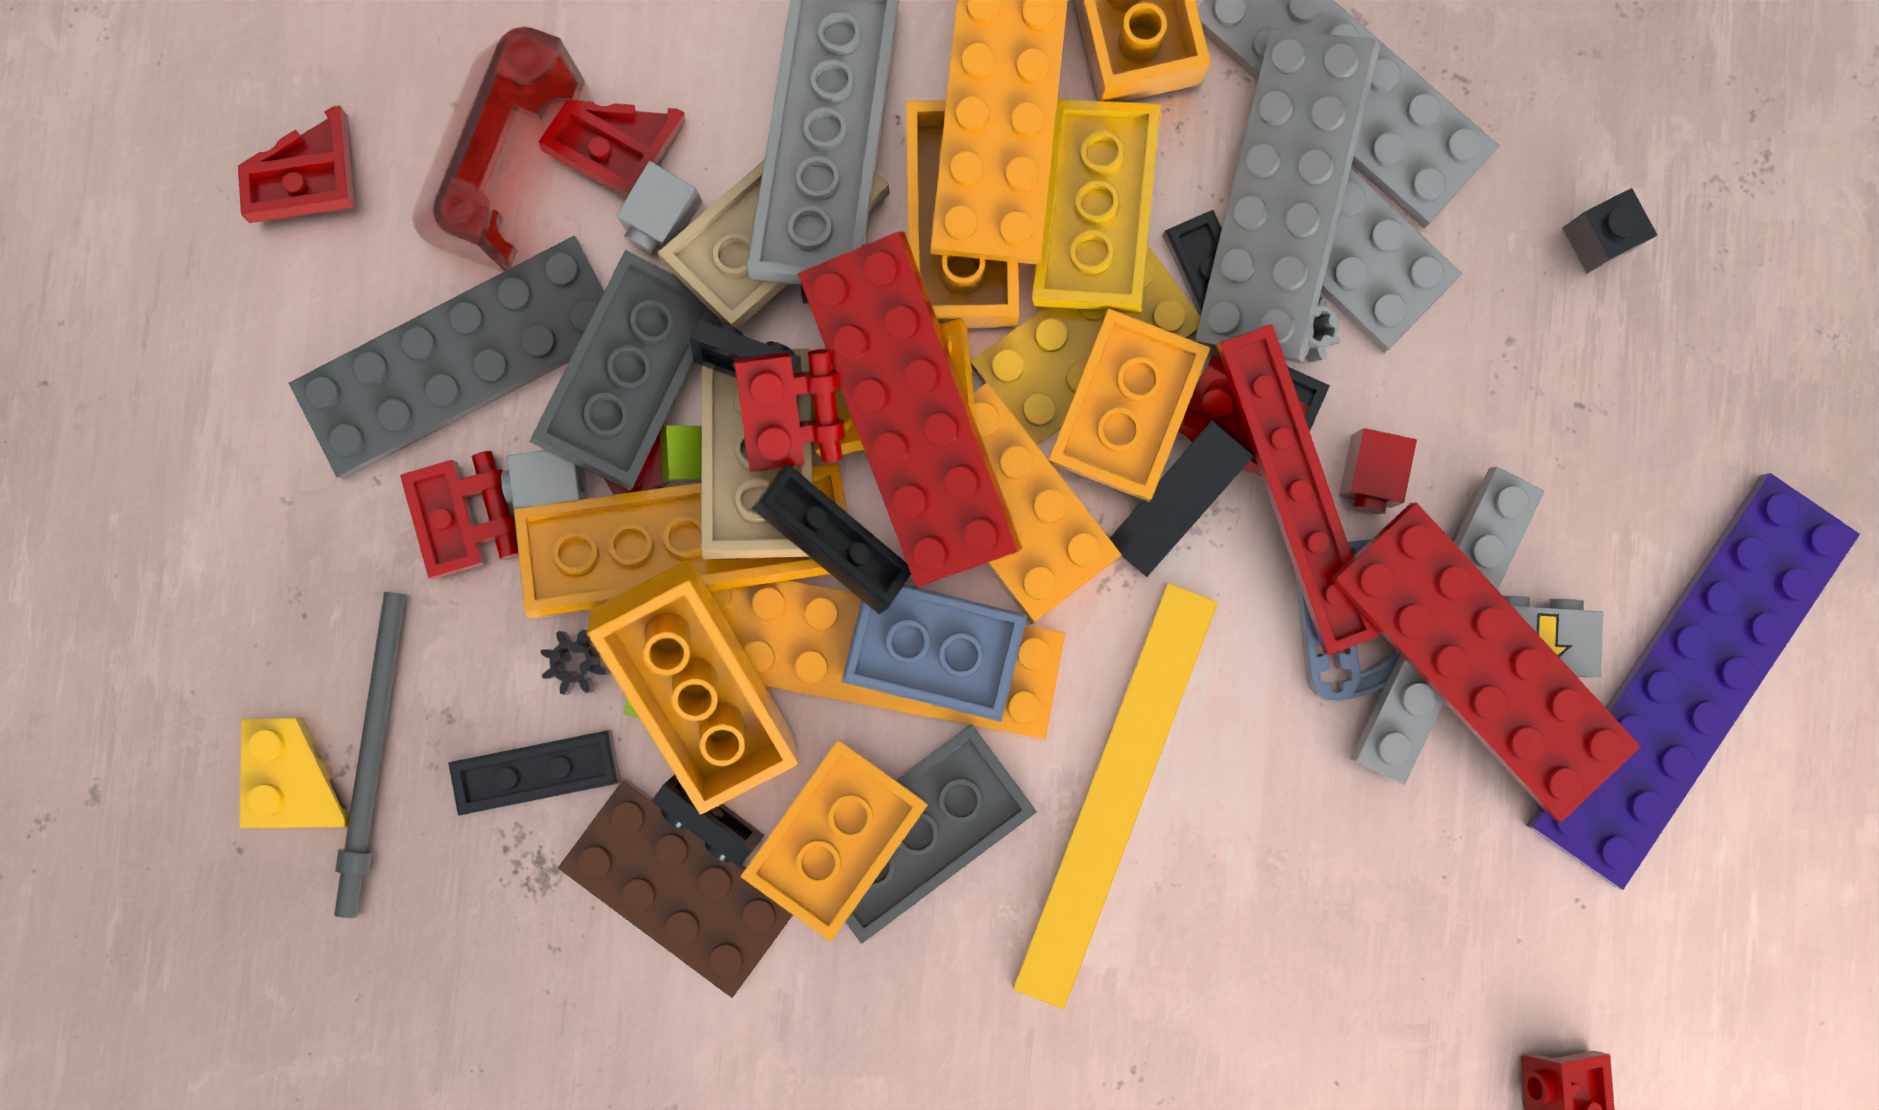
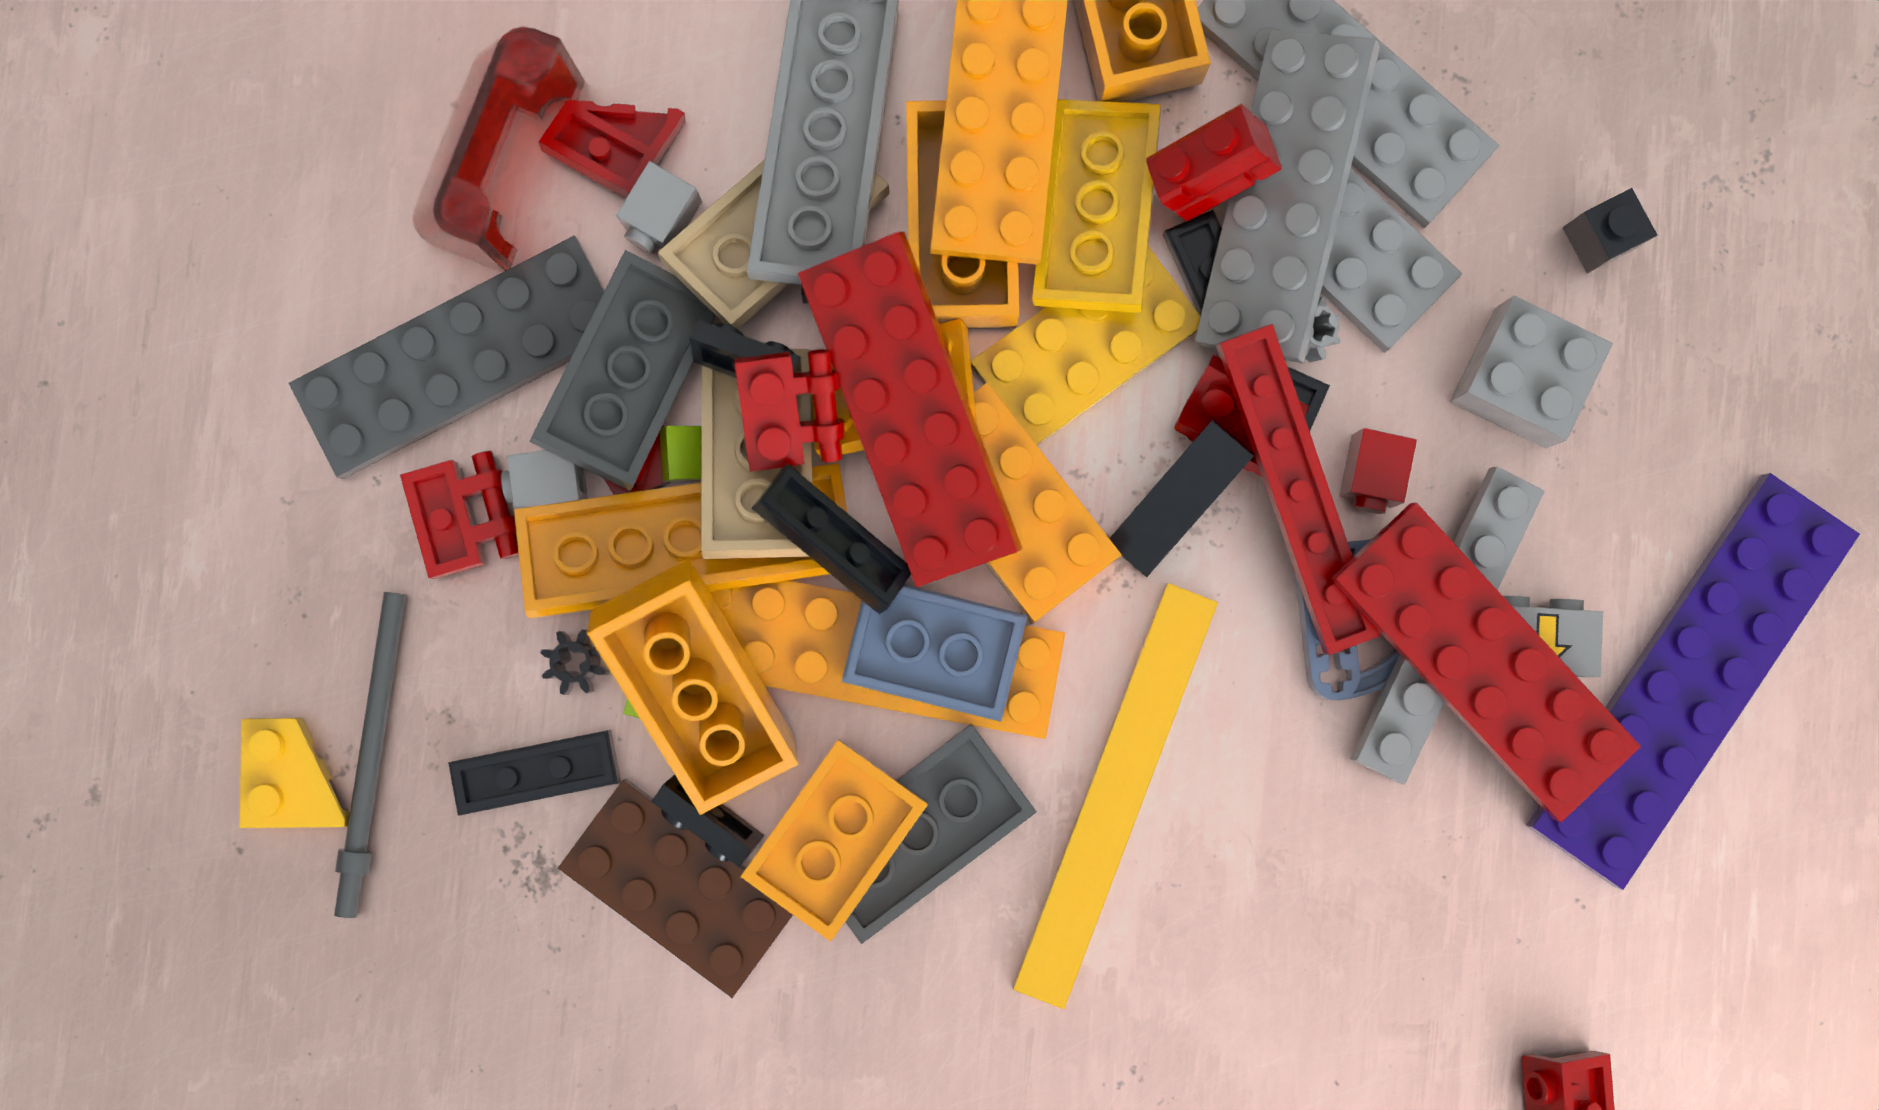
(300, 173): red wing -> none
(1129, 405): light orange plate -> none
(1213, 163): none -> red brick
(1531, 372): none -> light grey brick

